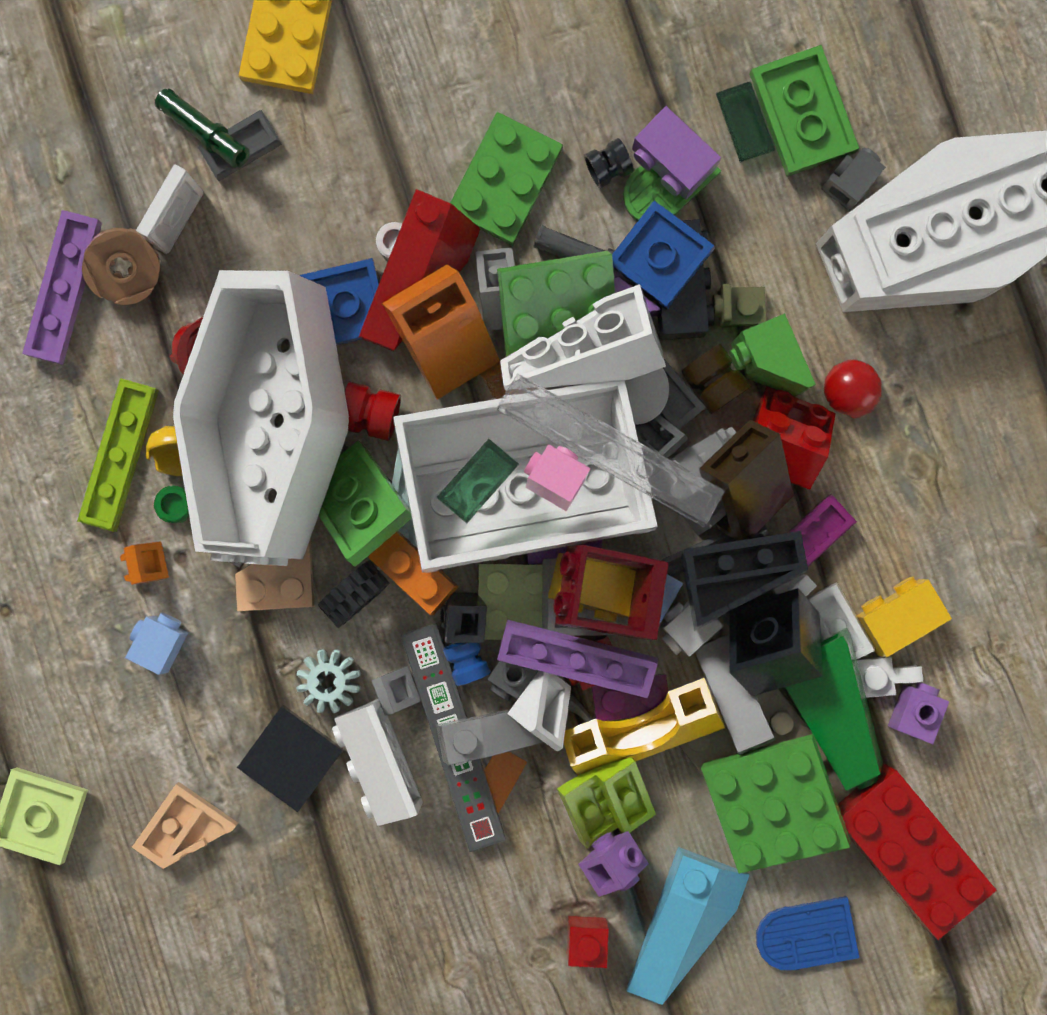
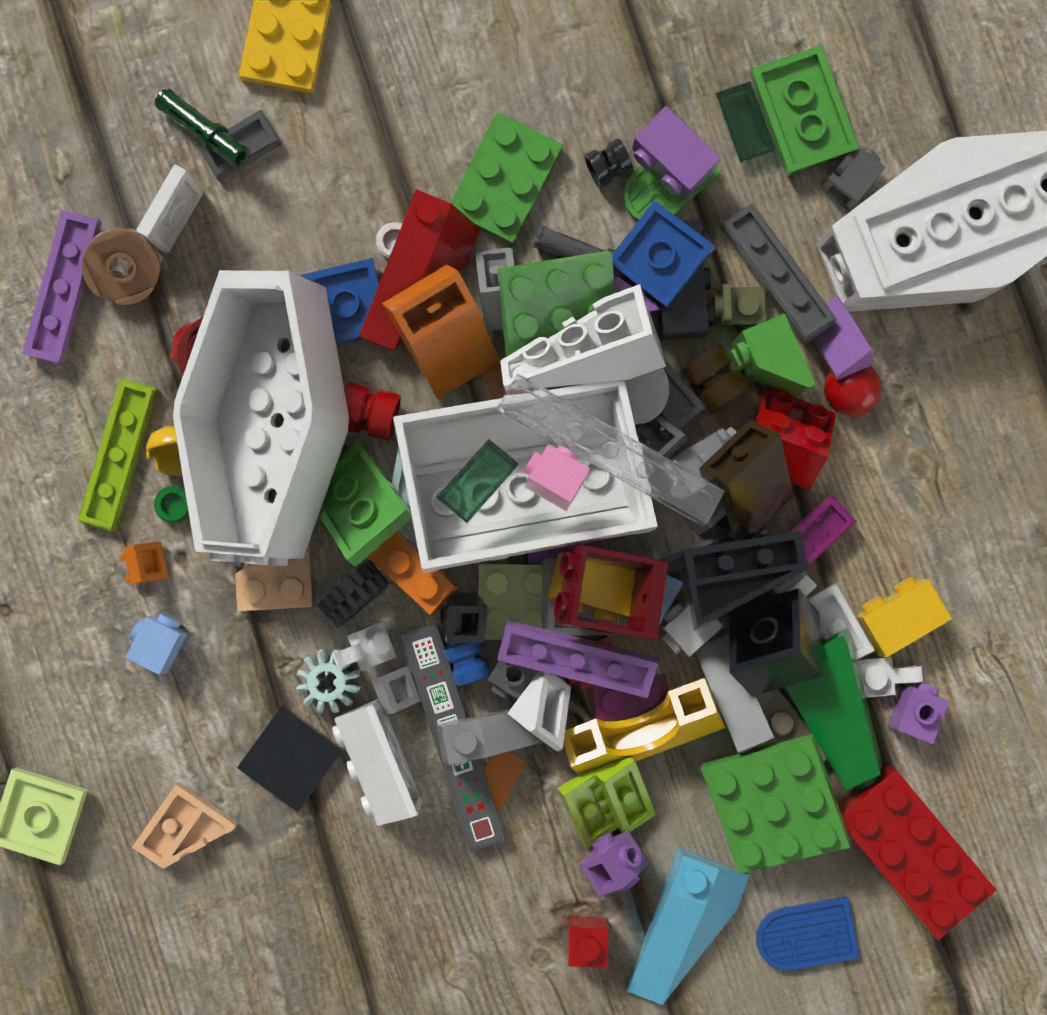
(367, 647): none -> white plate
(778, 273): none -> dark grey tile
(843, 344): none -> medium lavender slope

